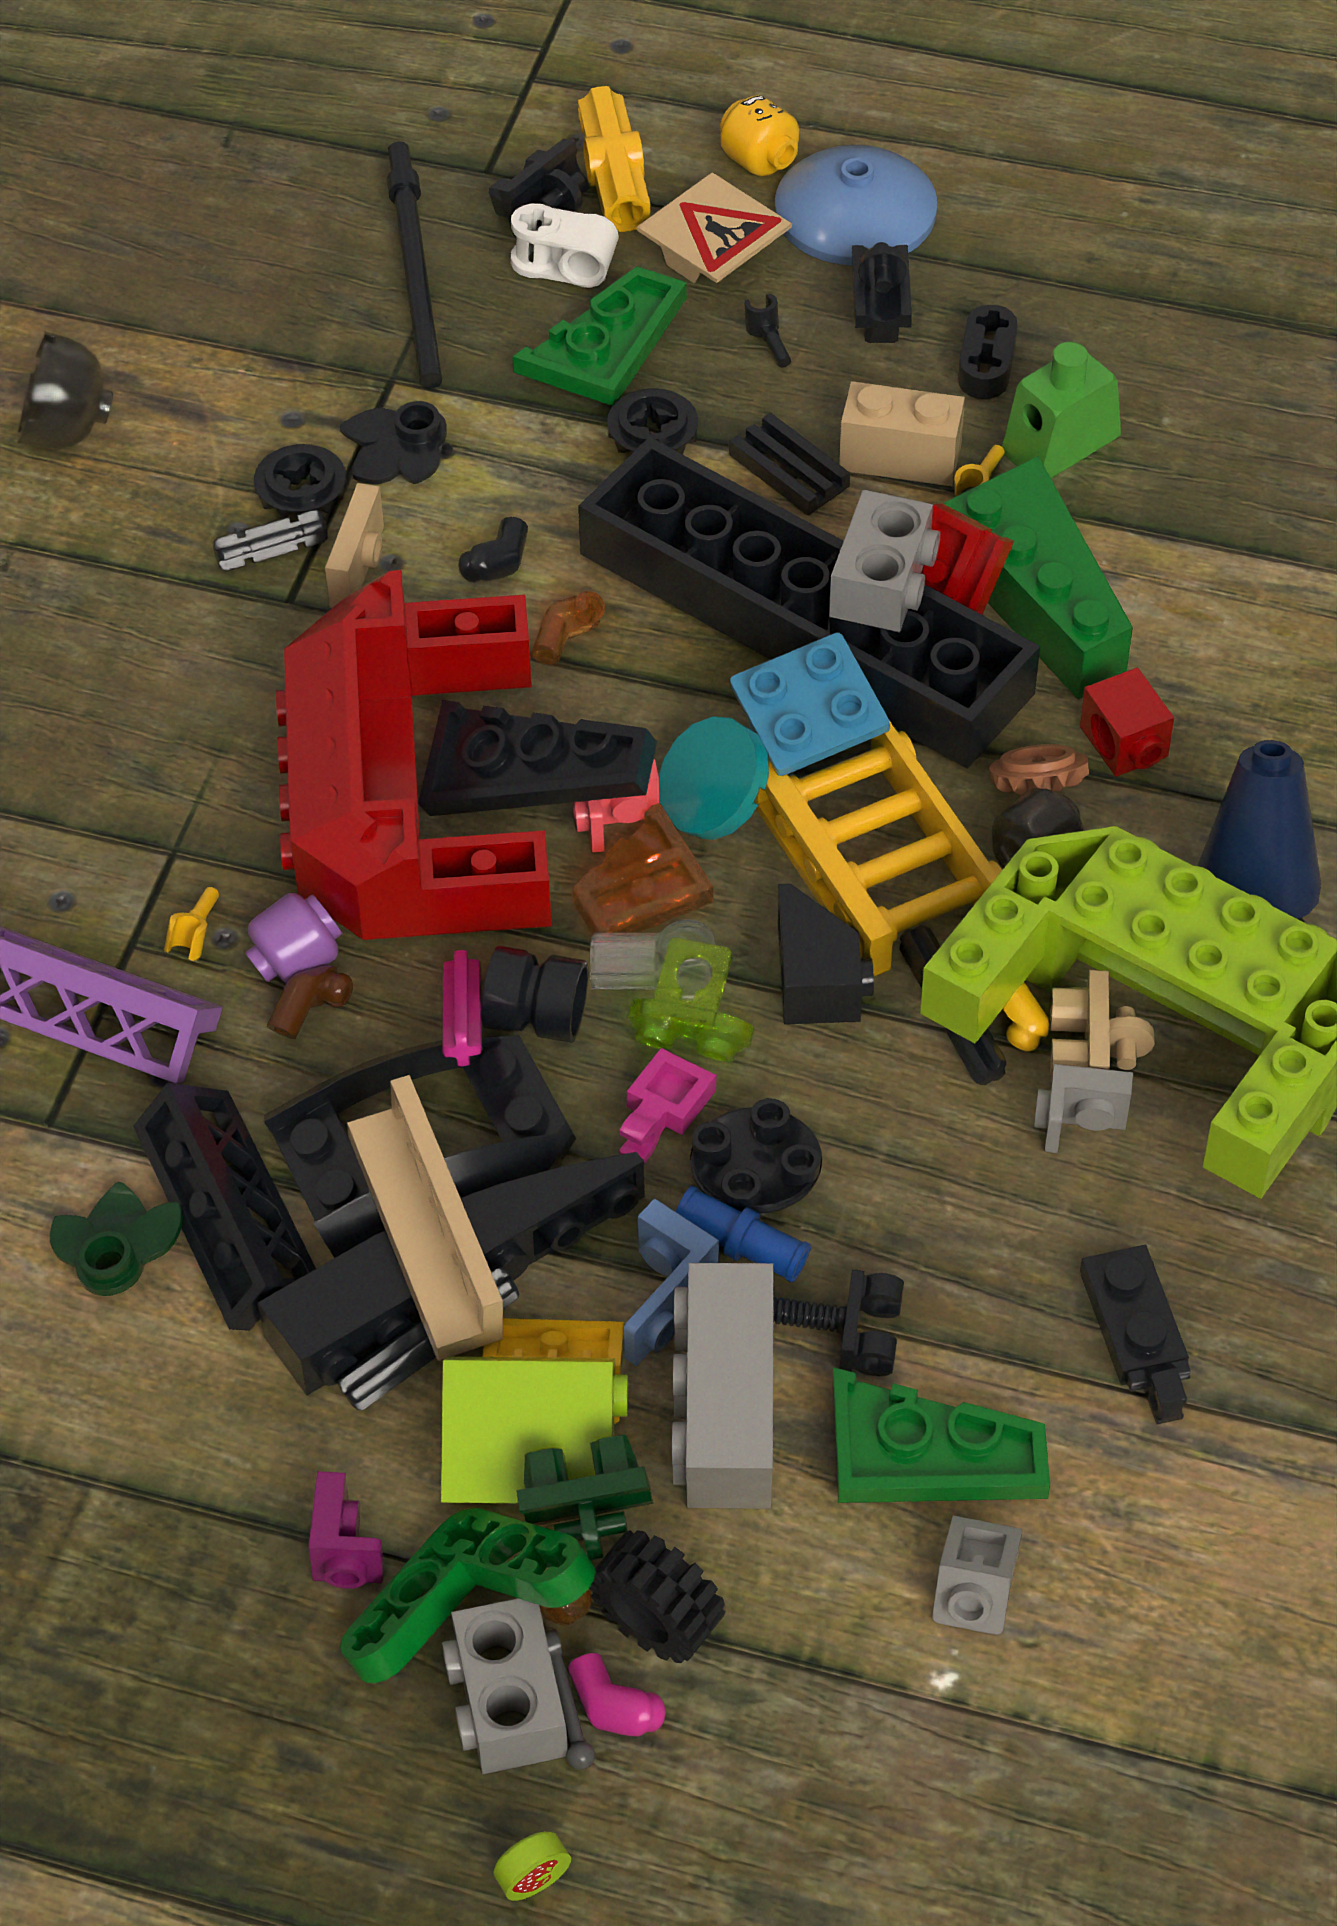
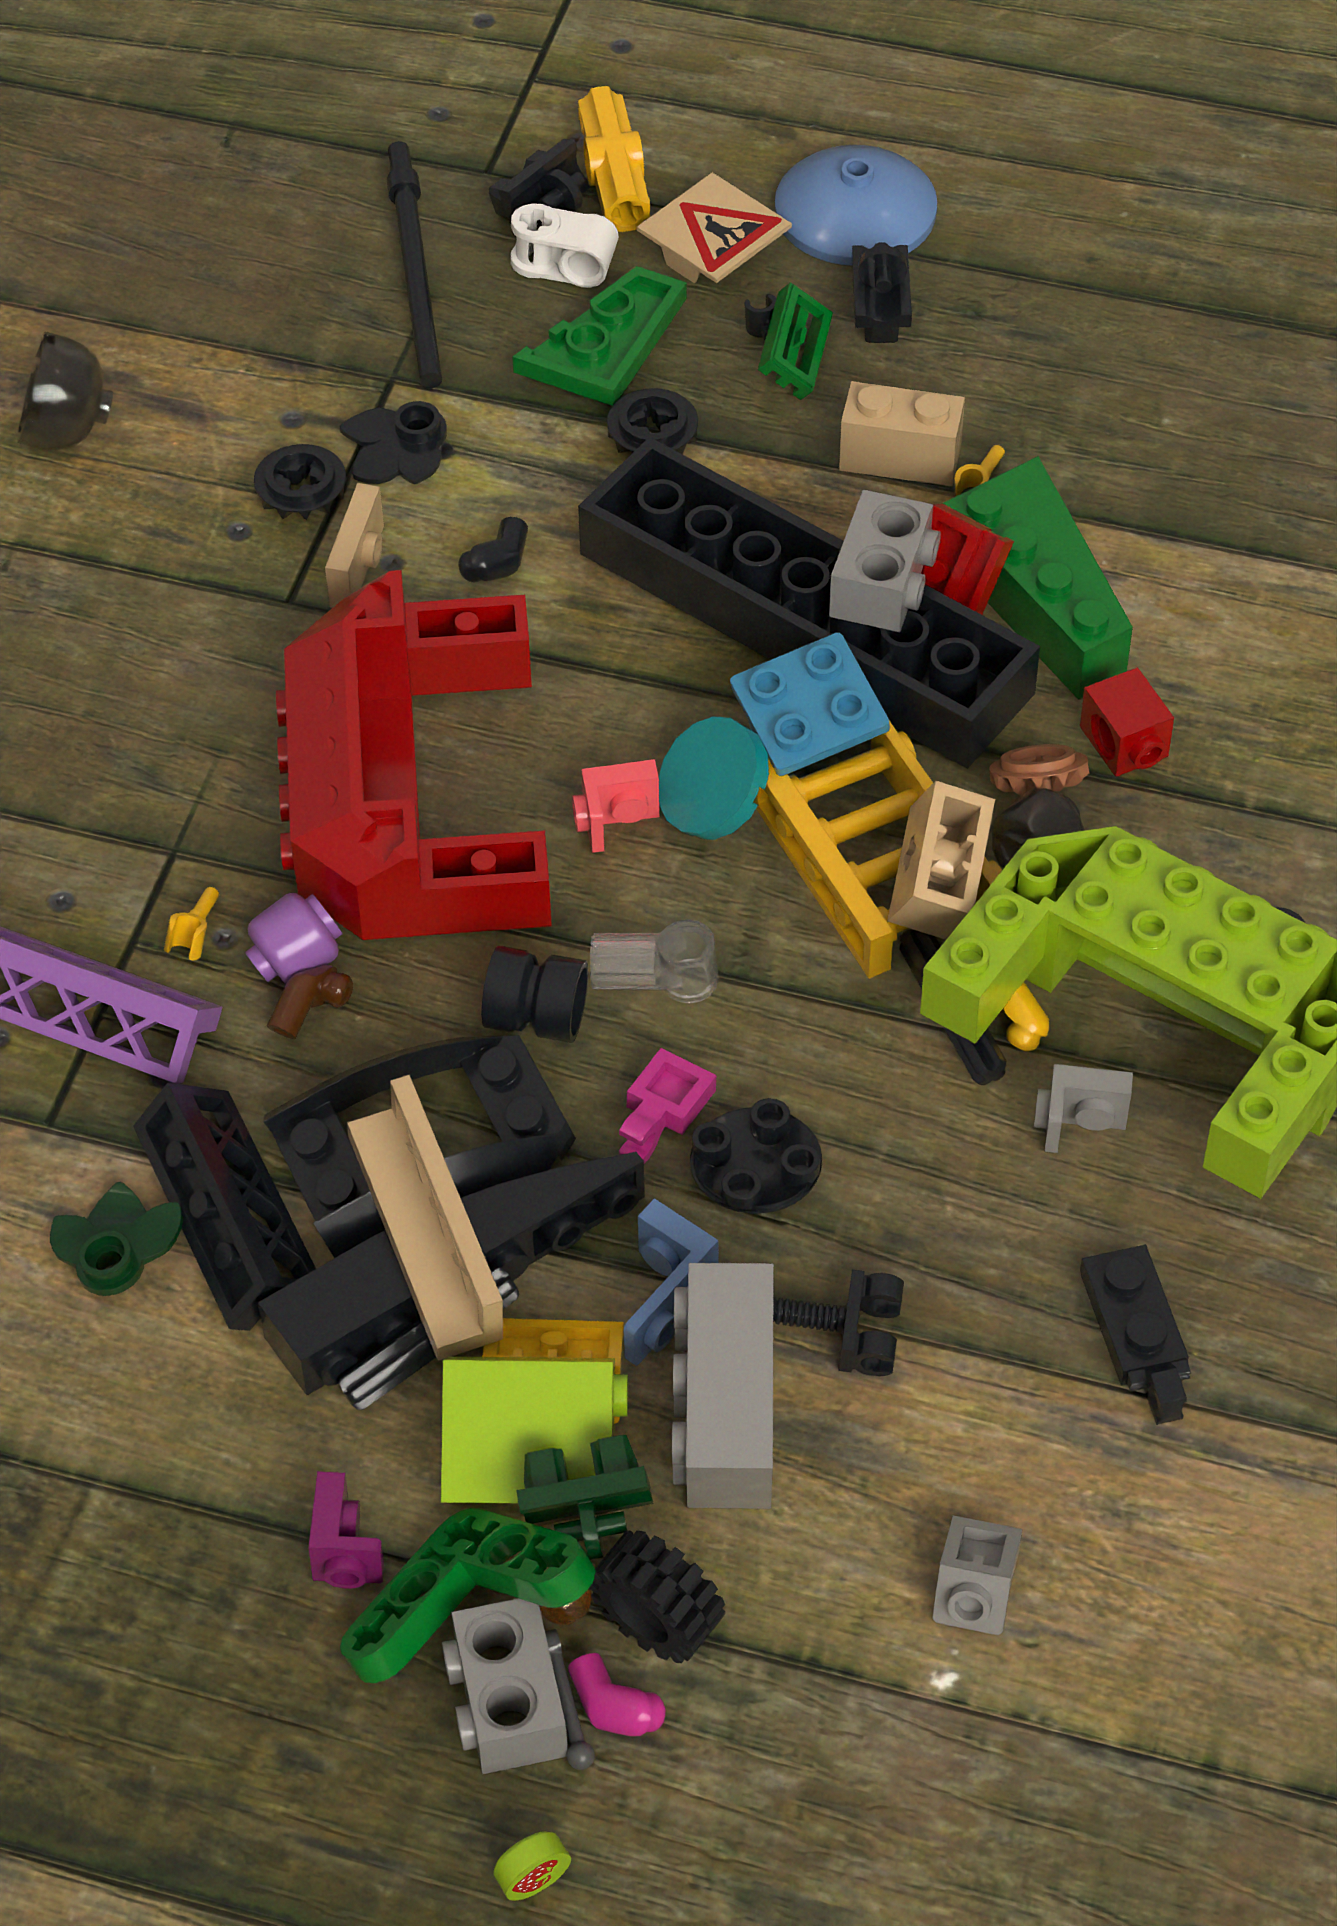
(270, 540): axle -> none
(461, 1008): dark pink axle -> none
(517, 761): black wing -> none
(565, 621): clear orange arm -> none
(643, 880): clear orange wing -> none
(670, 1017): clear neon green bracket -> none
(744, 1234): blue pin -> none
(759, 135): yellow head -> none
(786, 335): none -> green tile
(797, 460): black tile -> none
(819, 962): black slope -> none
(923, 1450): green wing -> none
(941, 859): none -> tan brick
(981, 350): black beam -> none
(1063, 411): bright green torso -> none
(1088, 1012): tan hips -> none
(1266, 831): dark blue cone -> none

